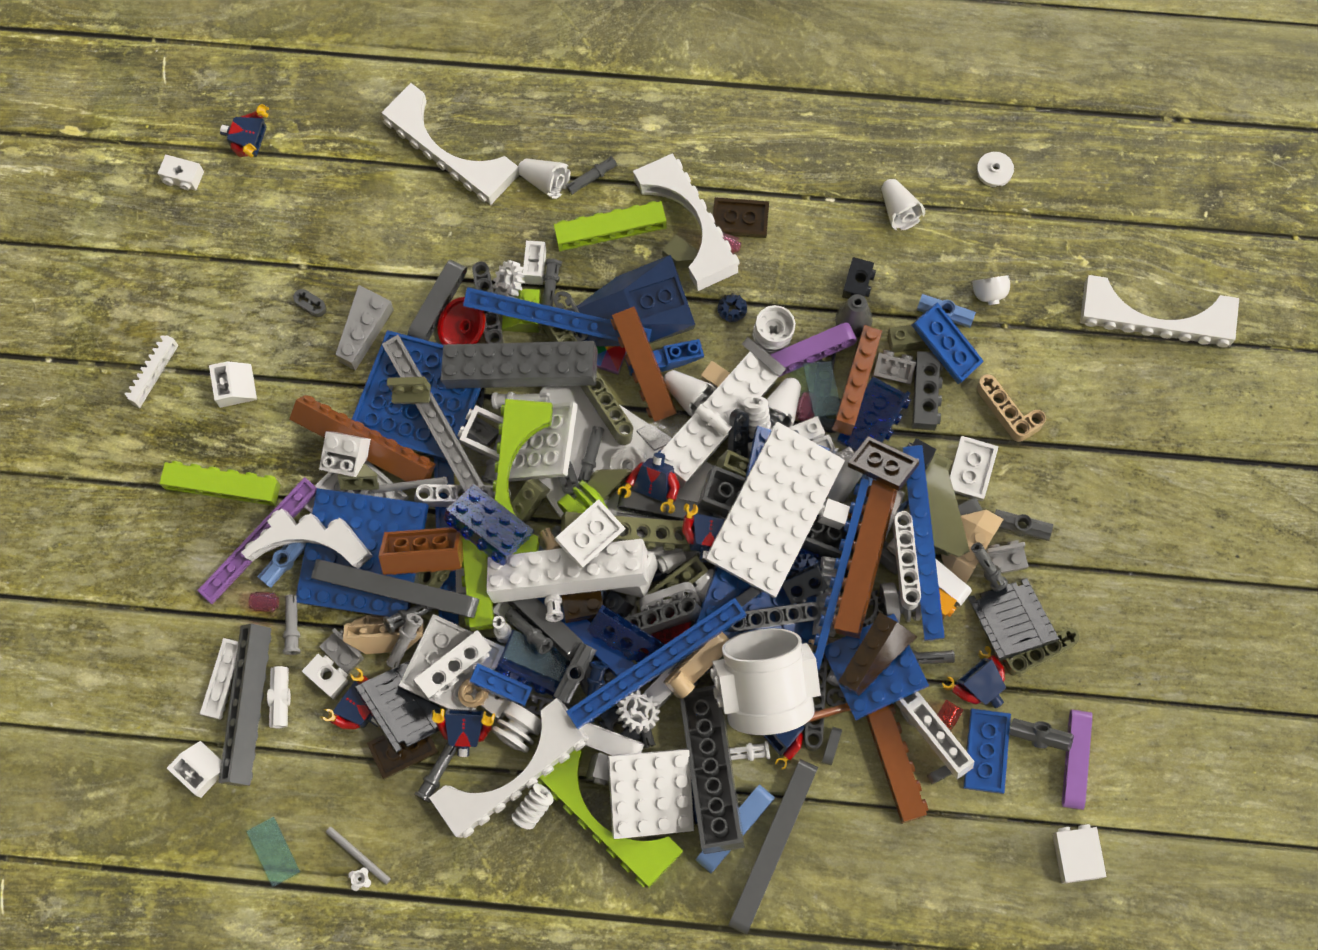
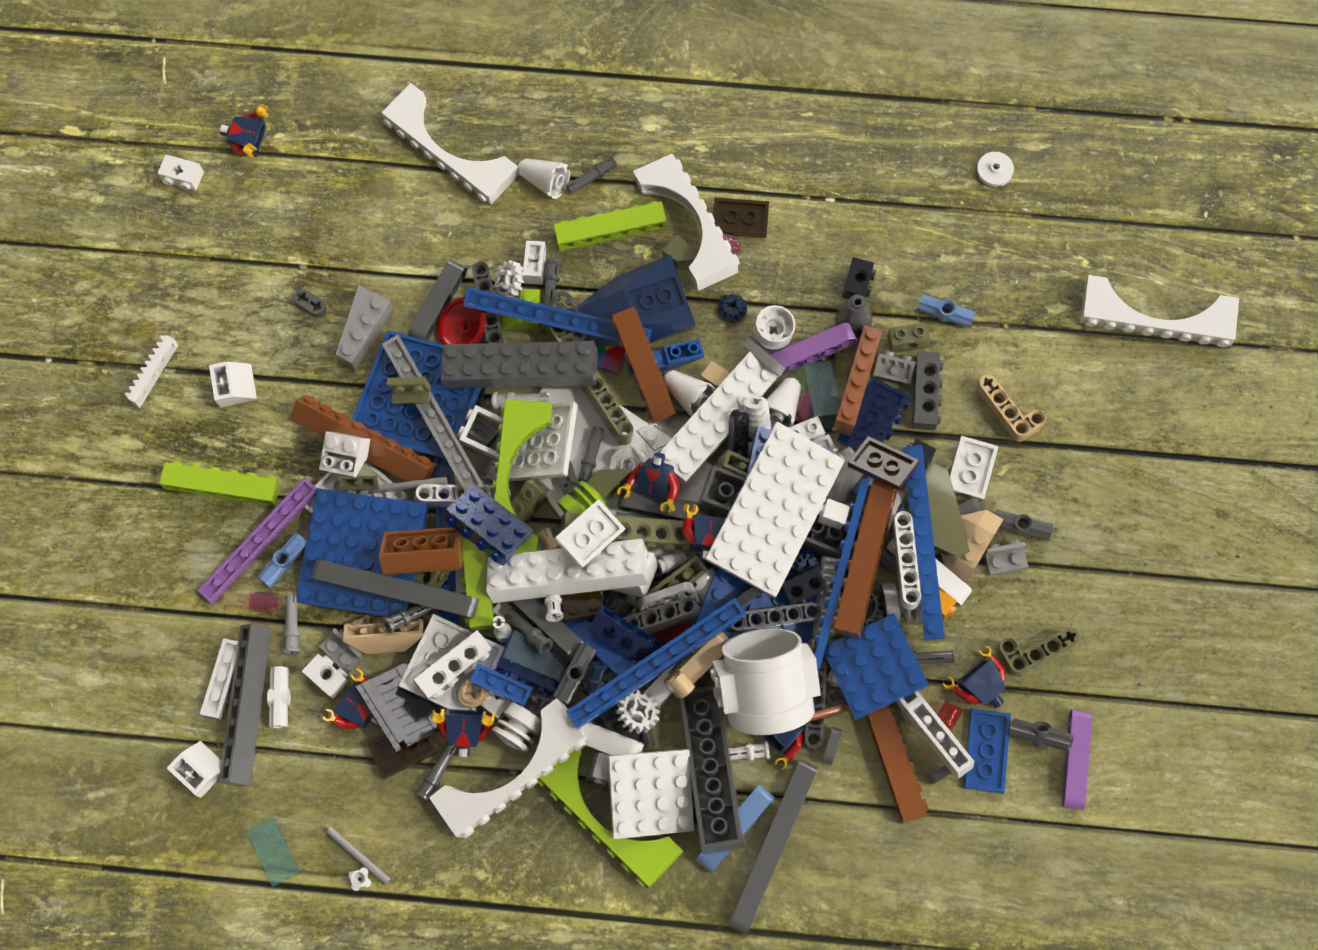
(309, 530): white arch -> none
(407, 634): light grey pin -> none
(533, 807): white piece -> none
(713, 419): white pin -> none
(878, 649): dark brown wedge -> none
(901, 205): white cone -> none
(947, 343): blue tile -> none
(991, 289): white cylinder -> none
(991, 572): dark grey pin -> none
(1013, 620): door -> none
(1079, 854): white brick -> none

